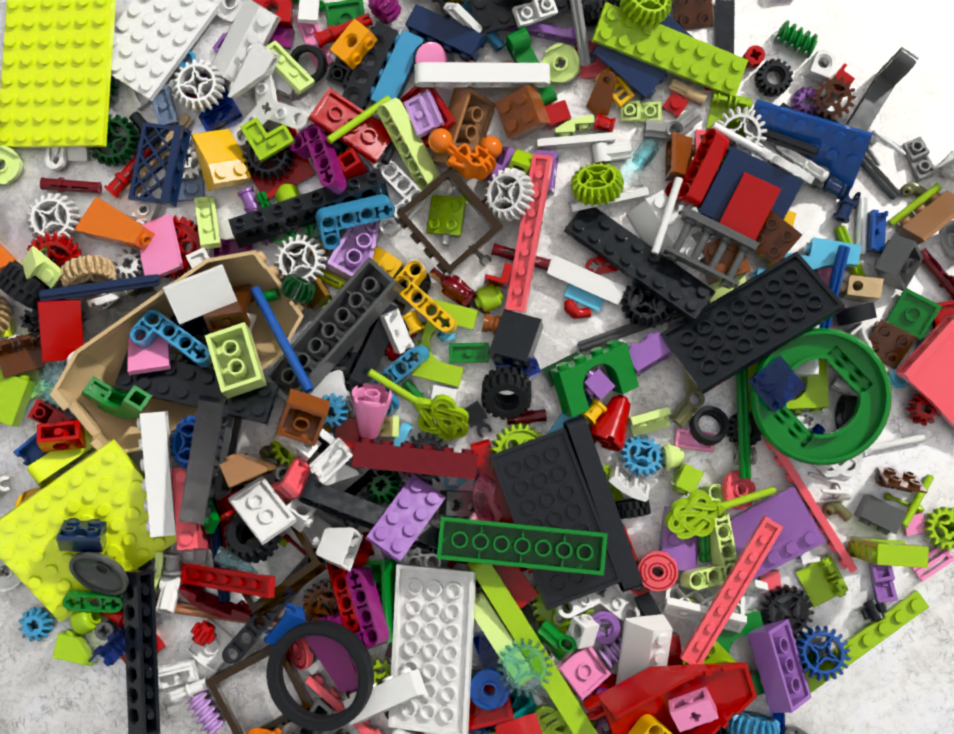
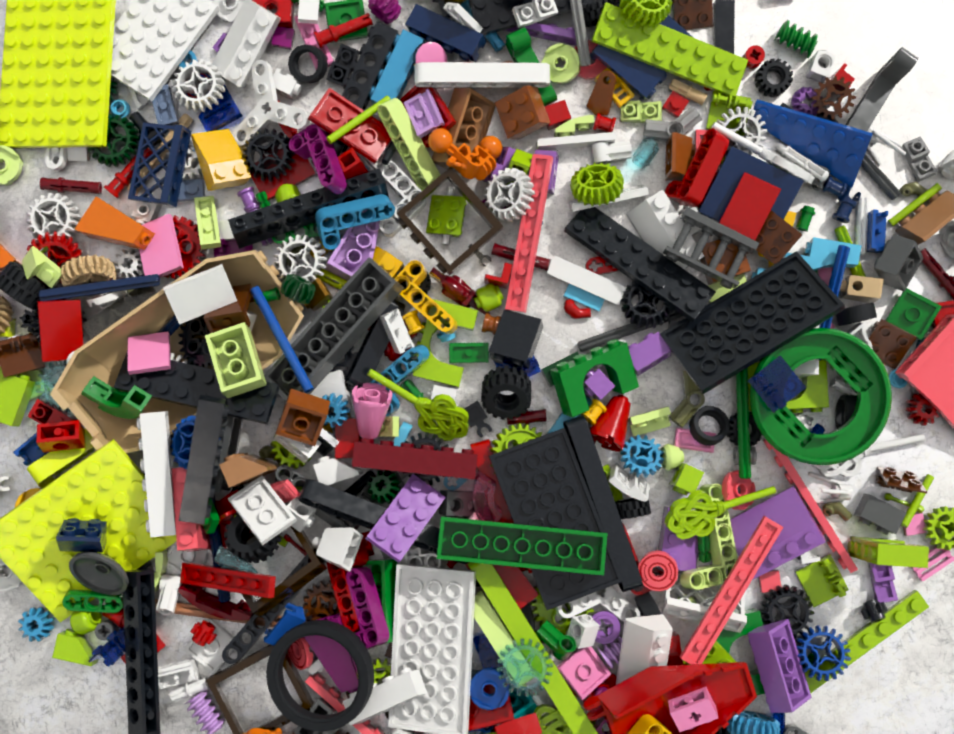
(116, 105): none -> medium azure plate
(172, 564): light grey bush -> none
(176, 340): dark azure beam -> none
(197, 257): white brick -> none
(256, 67): white slope -> none
(266, 143): lime plate -> none
(291, 70): yellowish green plate -> none
(295, 476): coral tile -> none
(331, 460): white hinge -> none
(353, 44): light orange brick -> none
(667, 215): white bar -> none
(756, 587): white plate -> none
(791, 143): black axle -> none
(805, 218): none -> green pin

